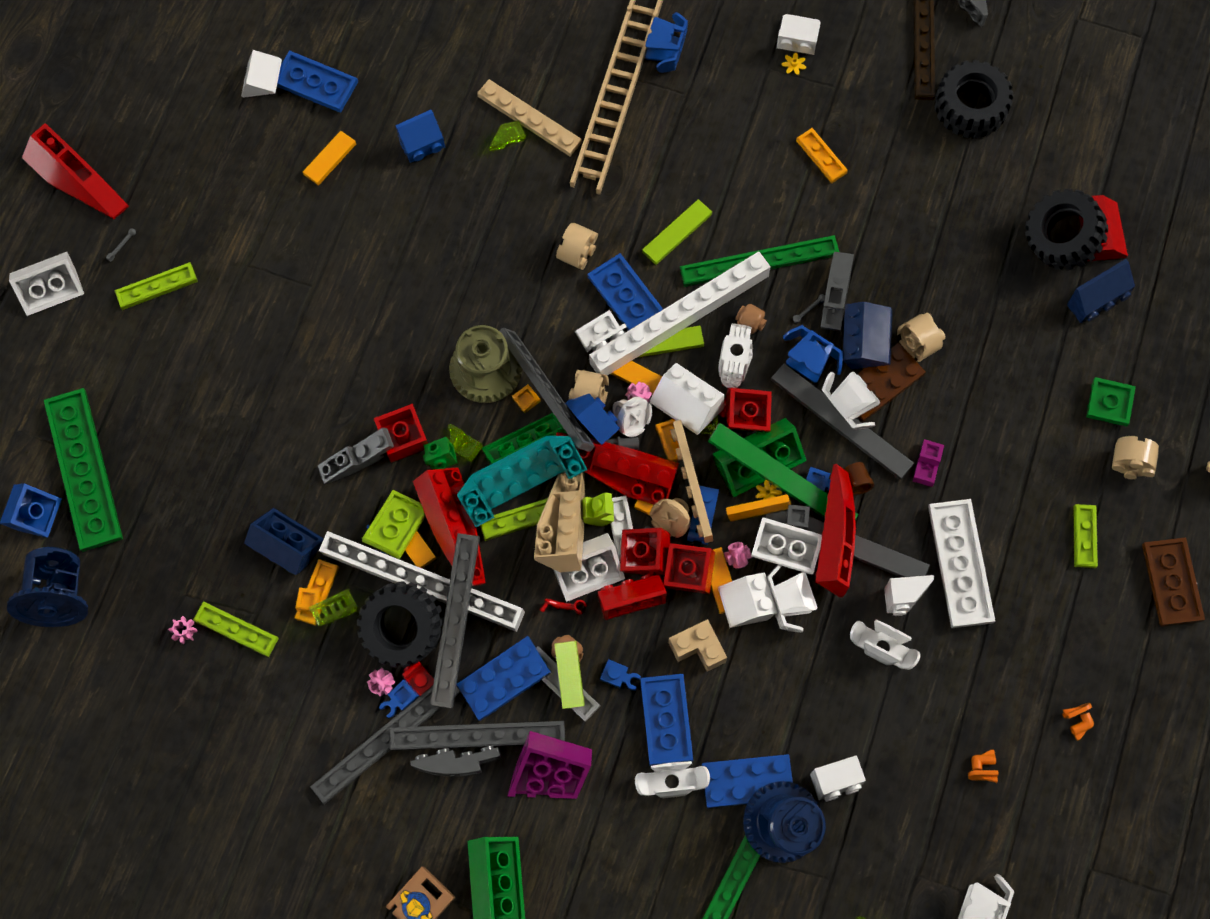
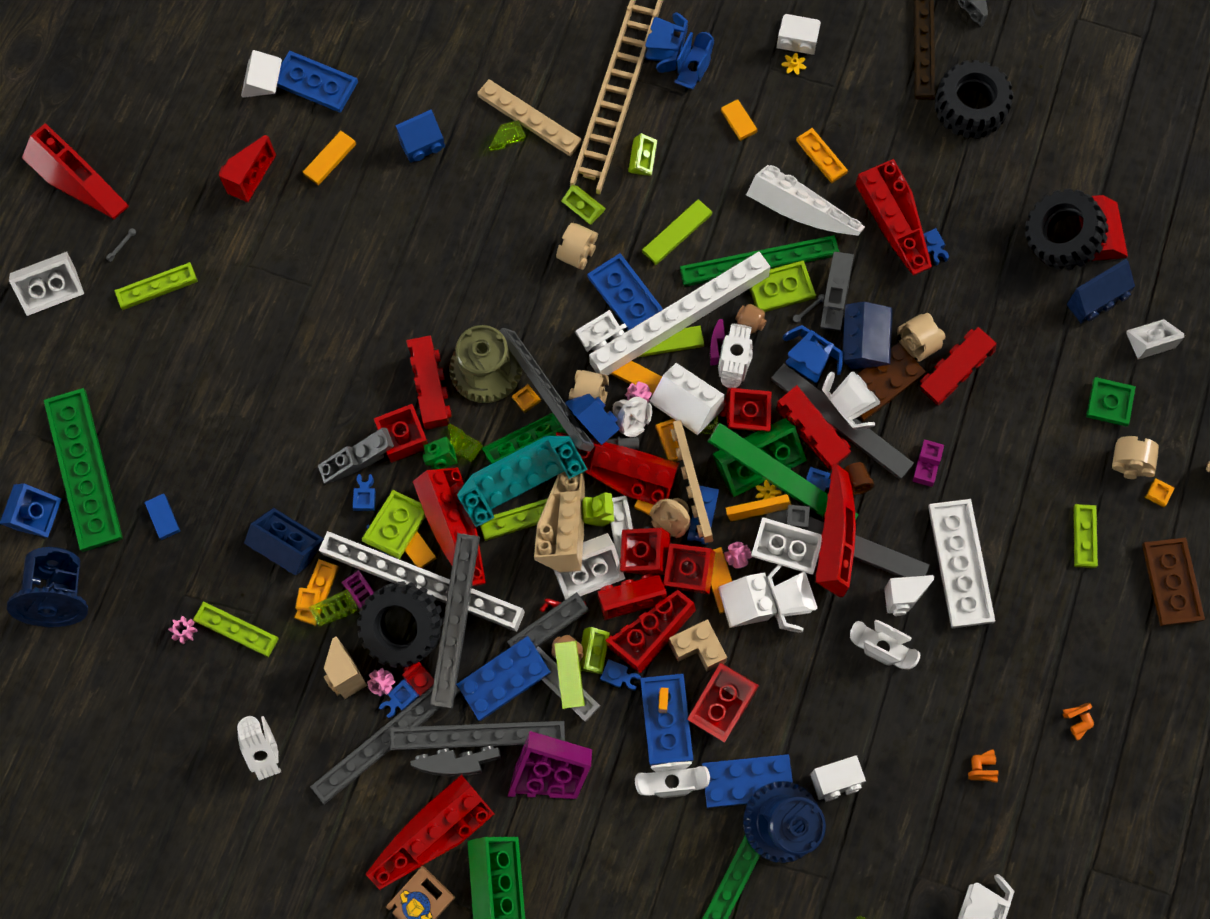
(162, 516): none -> blue tile
(247, 168): none -> red slope
(252, 740): none -> white piece
(341, 671): none -> tan slope
(351, 581): none -> magenta slope
(364, 496): none -> blue plate
(428, 382): none -> red wedge
(433, 831): none -> red wedge
(553, 621): none -> dark grey tile
(583, 204): none -> lime slope
(593, 650): none -> lime slope
(642, 155): none -> lime slope
(651, 631): none -> red wedge
(663, 700): none -> light orange tile
(699, 53): none -> blue piece
(717, 340): none -> magenta slope
(723, 702): none -> red slope
(739, 119): none -> light orange tile
(783, 287): none -> lime tile
(799, 203): none -> white wedge
(813, 428): none -> red wedge
(895, 213): none -> red wedge
(935, 245): none -> blue plate
(958, 365): none -> red wedge
(1154, 338): none -> white slope
(1159, 492): none -> light orange tile

